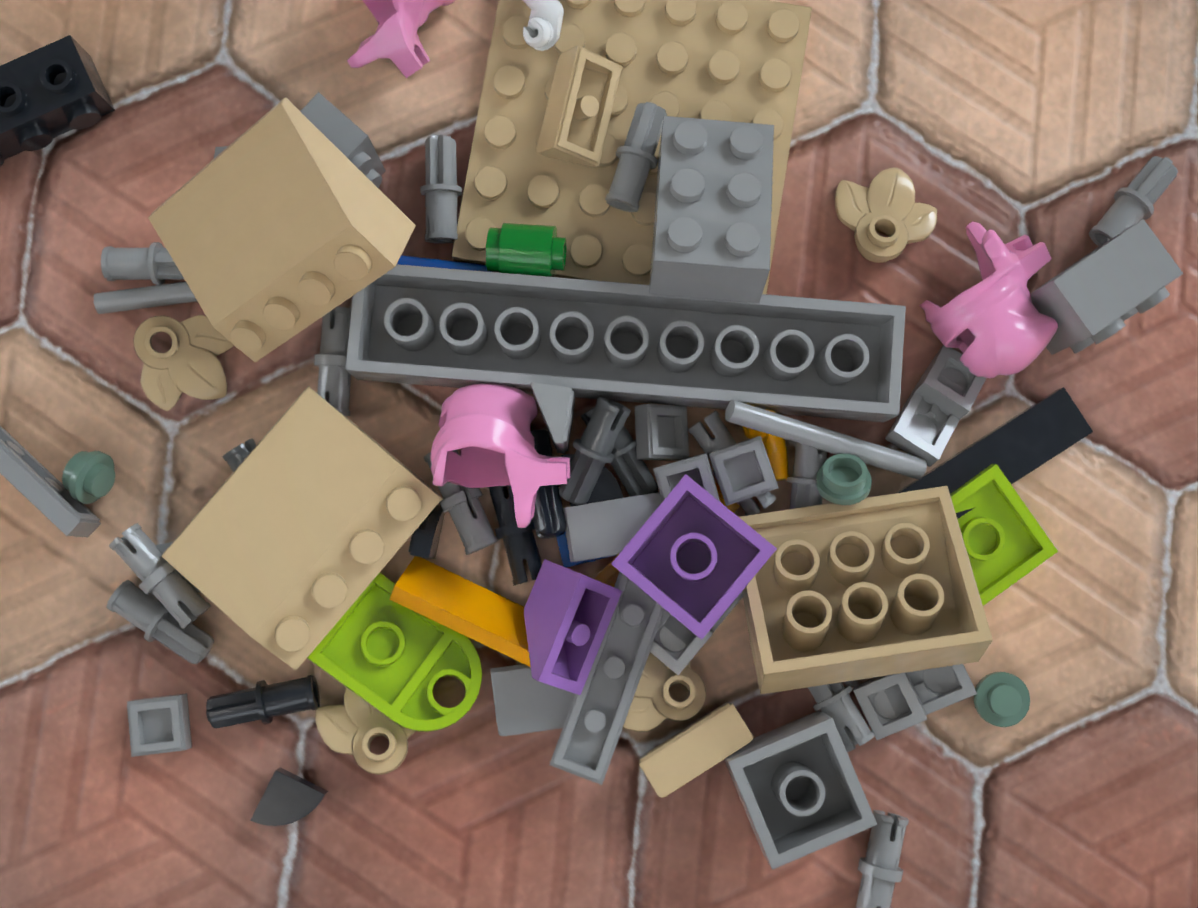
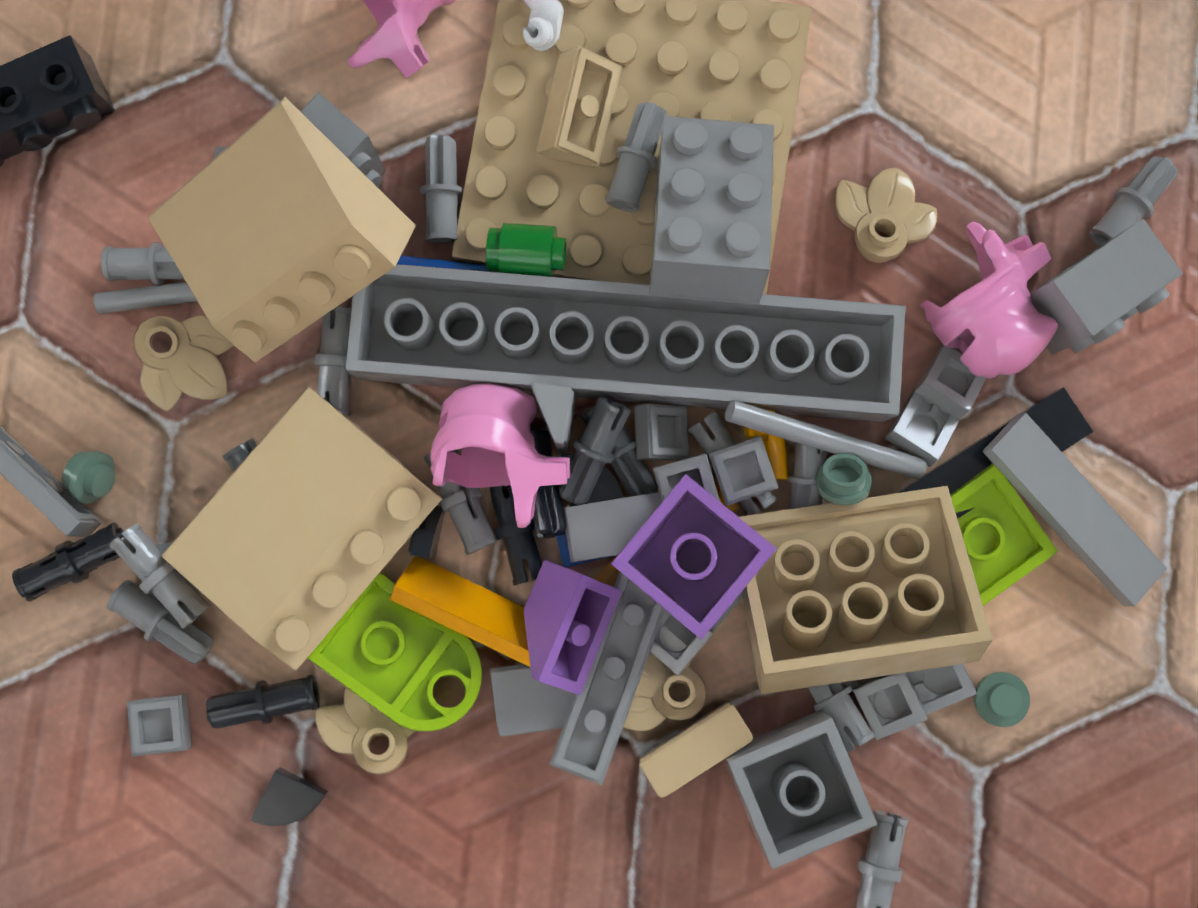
(67, 564): none -> black pin
(1075, 510): none -> light grey tile

